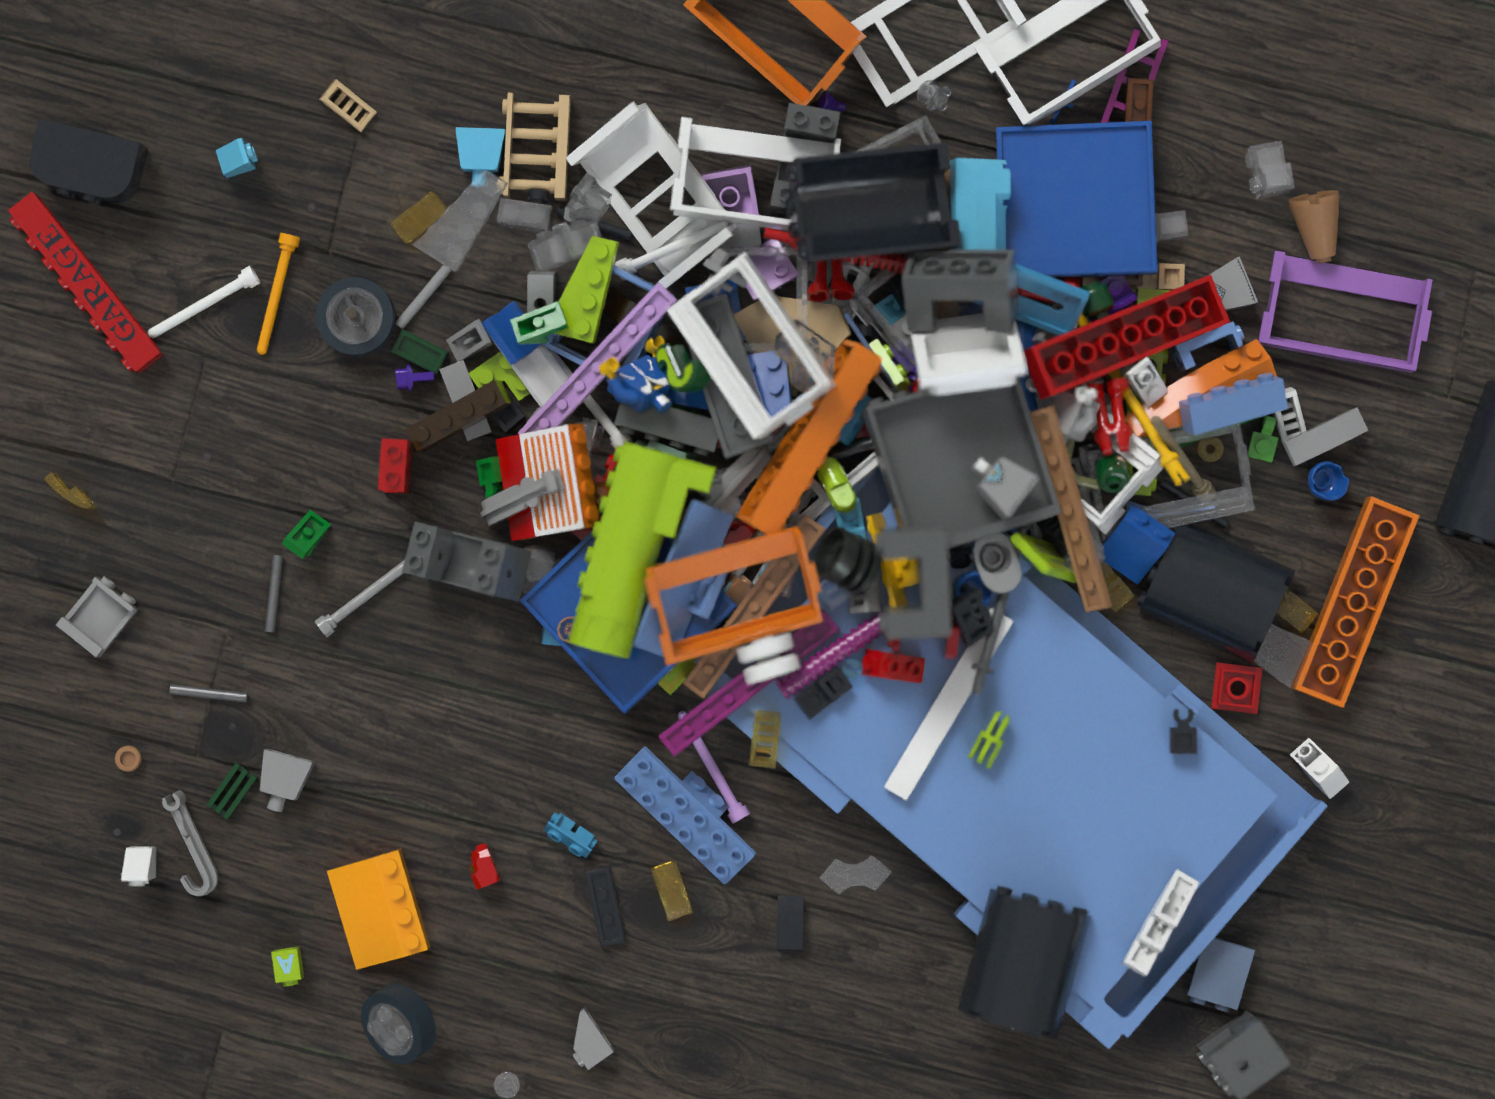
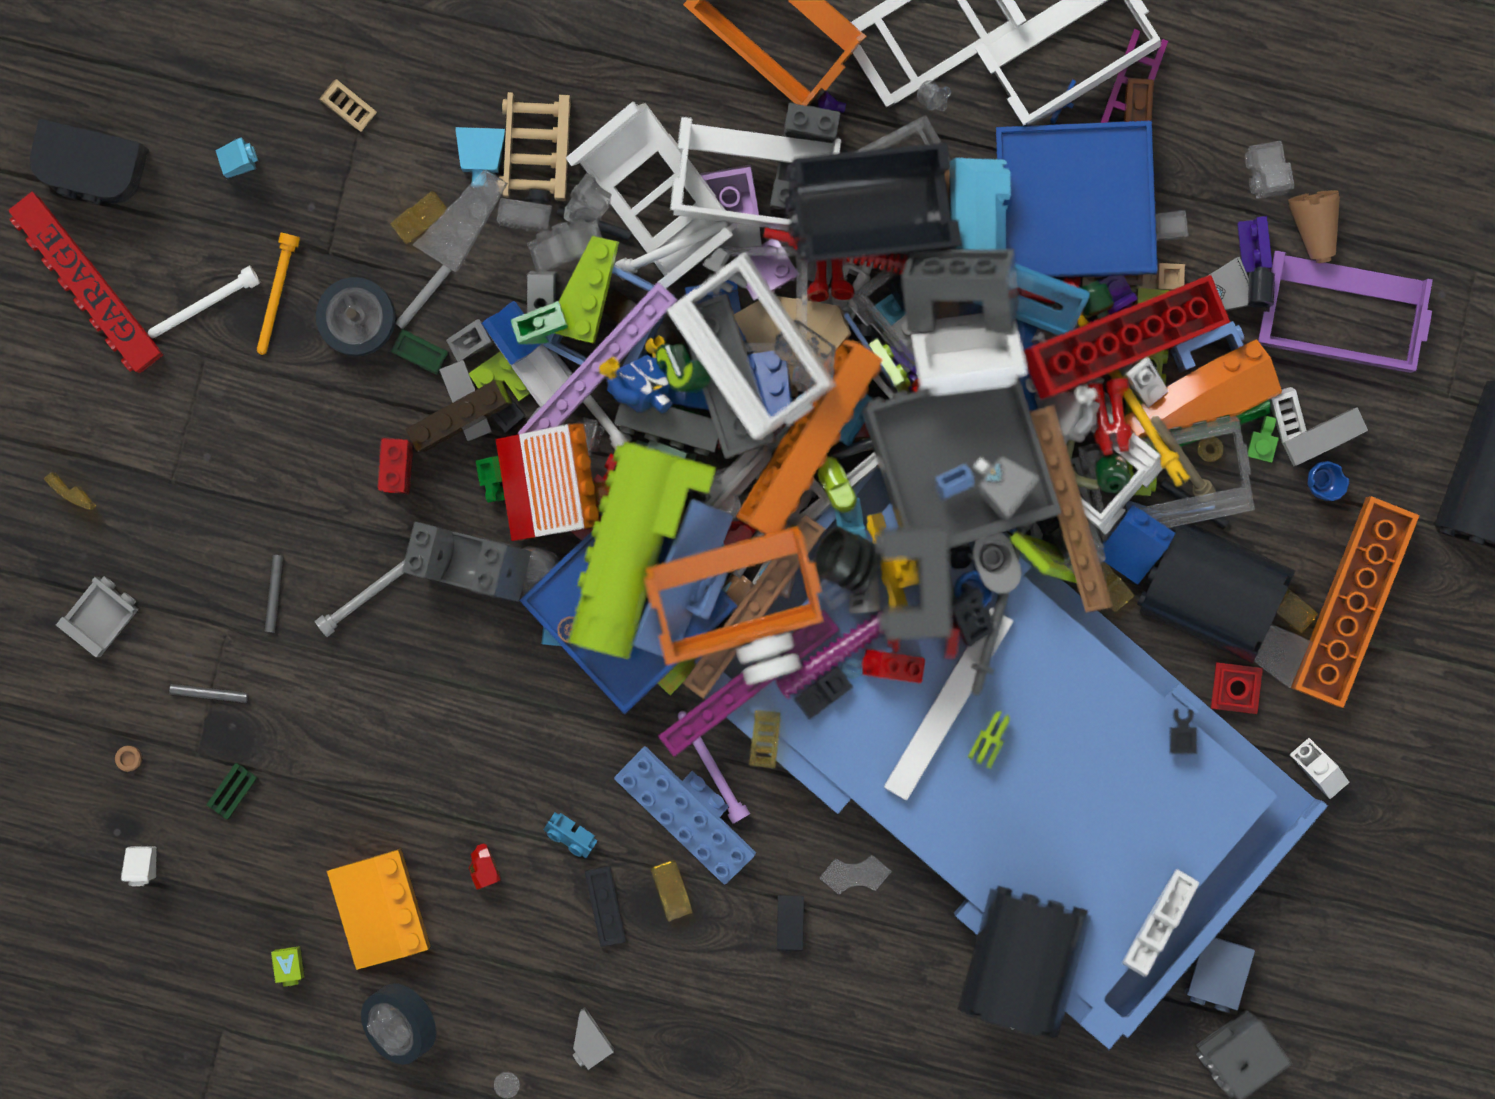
(194, 844): light grey piece -> none
(283, 777): light grey torso -> none
(306, 534): green slope -> none
(406, 377): dark purple piece -> none
(518, 497): light grey piece -> none
(963, 481): none -> medium blue piece
(1233, 404): medium blue brick -> none
(1254, 244): none -> dark purple bracket
(1261, 287): none -> black brick

